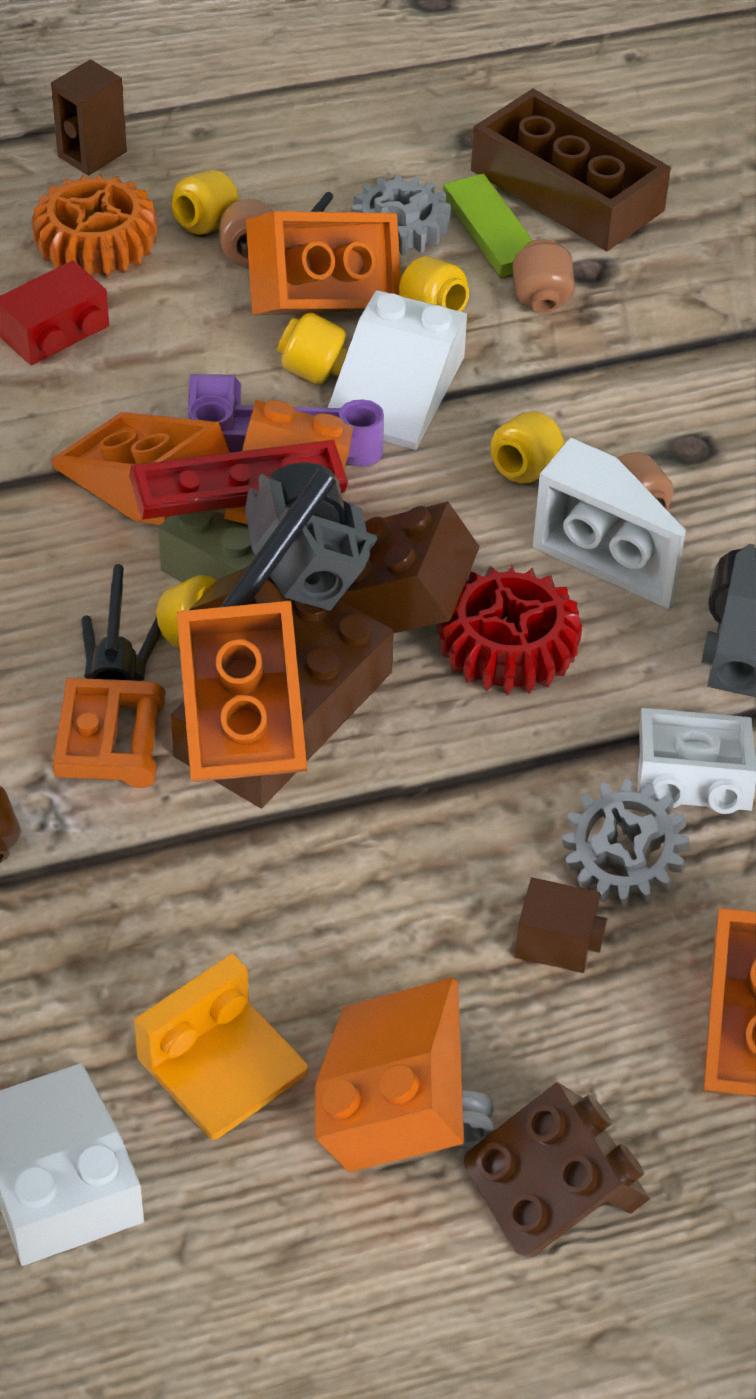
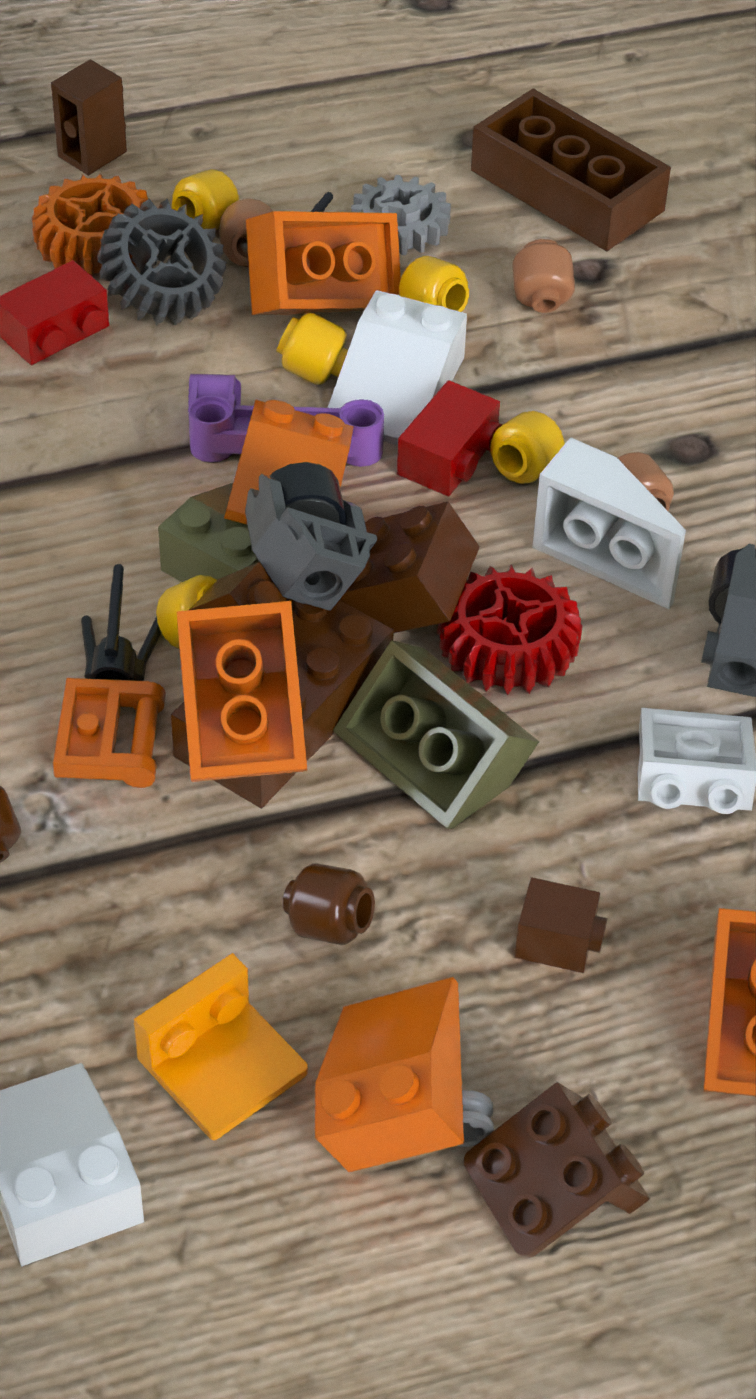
(105, 455): orange slope -> none
(150, 237): none -> dark grey gear
(220, 479): red tile -> none
(280, 540): black bar -> none
(329, 904): none -> reddish brown head
(434, 734): none -> olive slope
(448, 438): none -> red brick
(487, 220): lime tile -> none
(645, 832): light grey gear -> none

